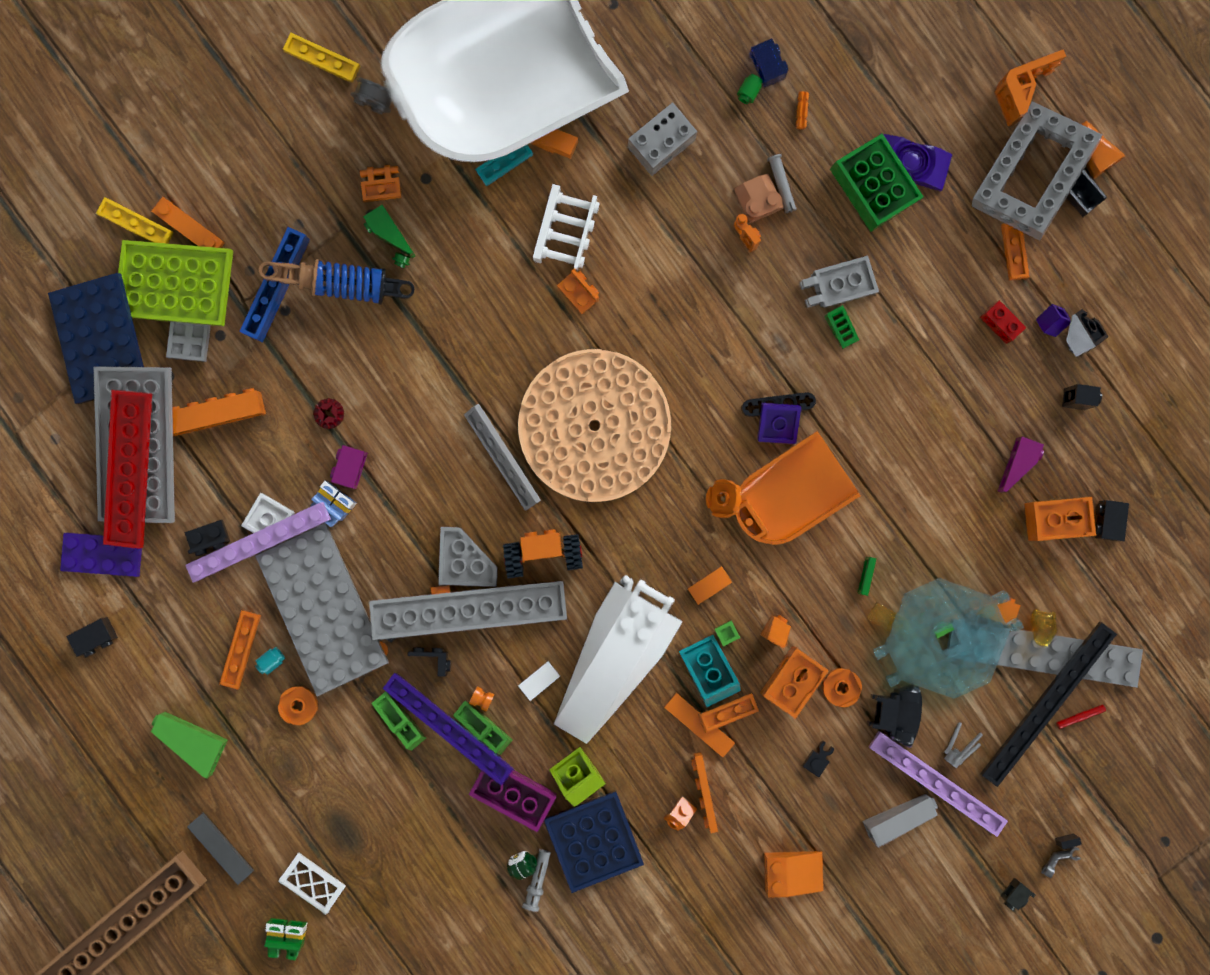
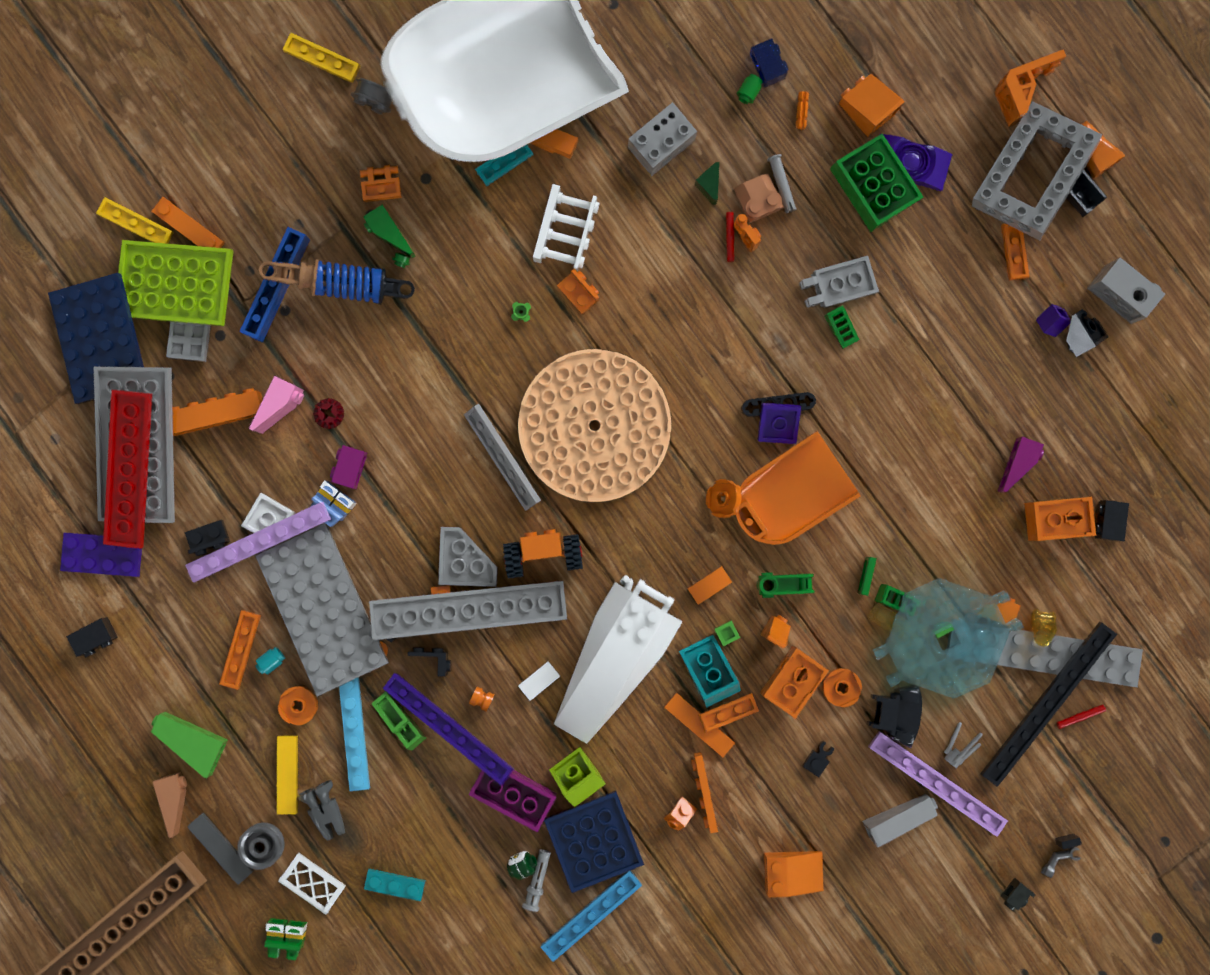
(171, 798): none -> nougat slope
(252, 855): none -> flat silver wheel
(278, 402): none -> bright pink slope
(287, 774): none -> yellow tile
(325, 812): none -> dark grey piece
(354, 736): none -> medium azure plate
(394, 884): none -> teal plate
(482, 728): bright green slope -> none
(520, 306): none -> bright green plate
(591, 915): none -> dark azure plate
(709, 182): none -> dark green slope
(730, 236): none -> red piece
(785, 584): none -> green piece
(870, 104): none -> orange slope
(885, 596): none -> green slope
(1003, 322): red brick -> none
(1081, 397): black brick -> none
(1126, 291): none -> light grey piece

